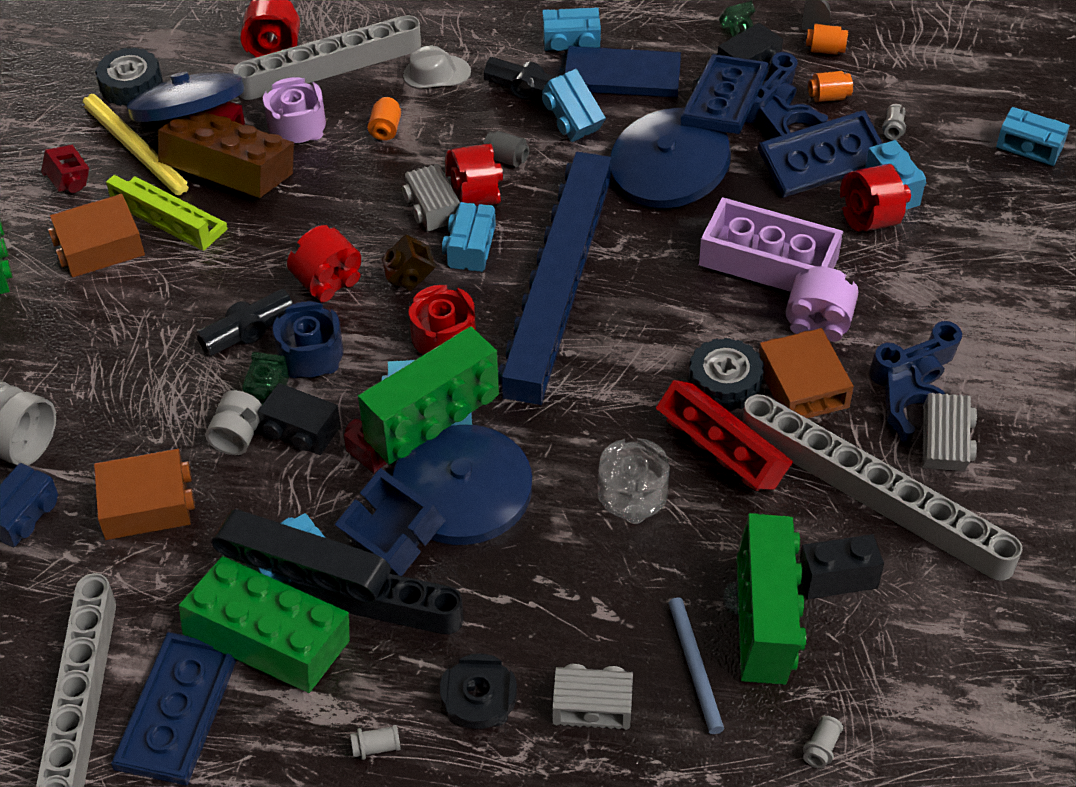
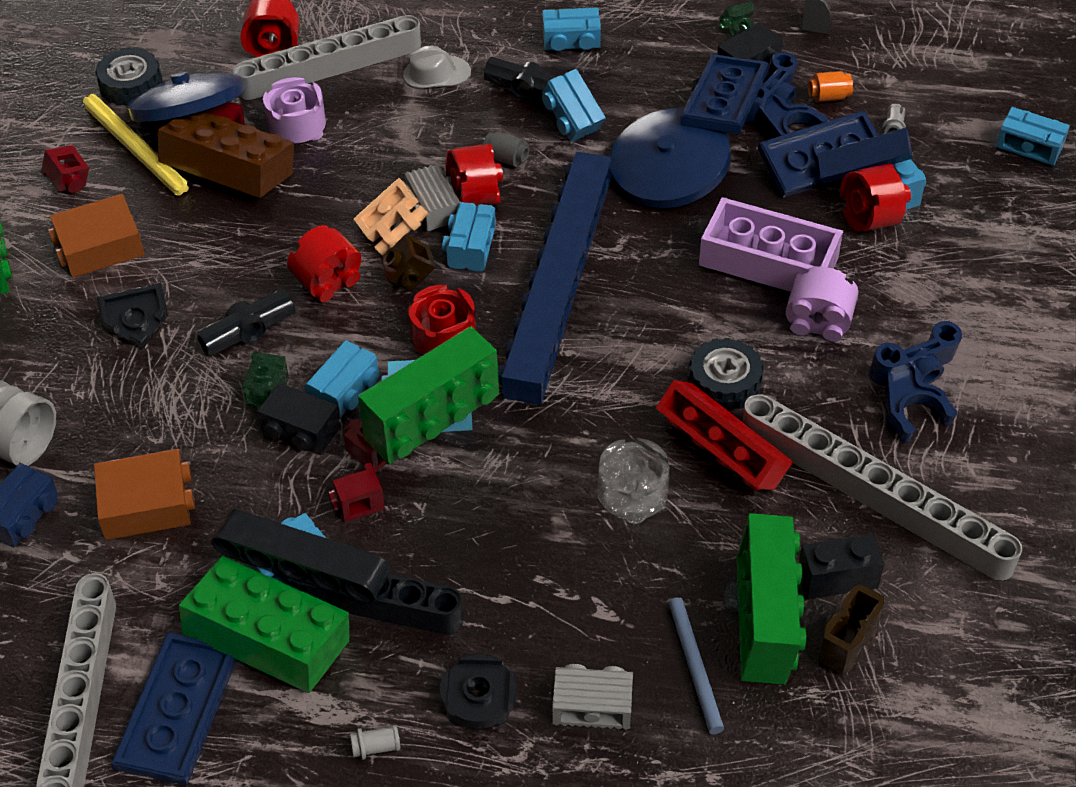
(134, 313): none -> black plate
(167, 212): lime fence -> none
(234, 423): light grey wheel -> none
(309, 339): dark blue brick -> none
(345, 376): none -> dark azure brick
(357, 494): none -> dark red brick
(384, 119): orange brick -> none
(386, 211): none -> light nougat plate
(397, 524): dark blue piece -> none
(472, 479): dark blue dish -> none
(626, 70): dark blue tile -> none
(806, 373): dark orange brick -> none
(819, 750): light grey pin -> none
(827, 39): orange brick -> none
(851, 629): none -> dark brown brick
(866, 153): none -> dark blue tile
(948, 432): light grey brick -> none

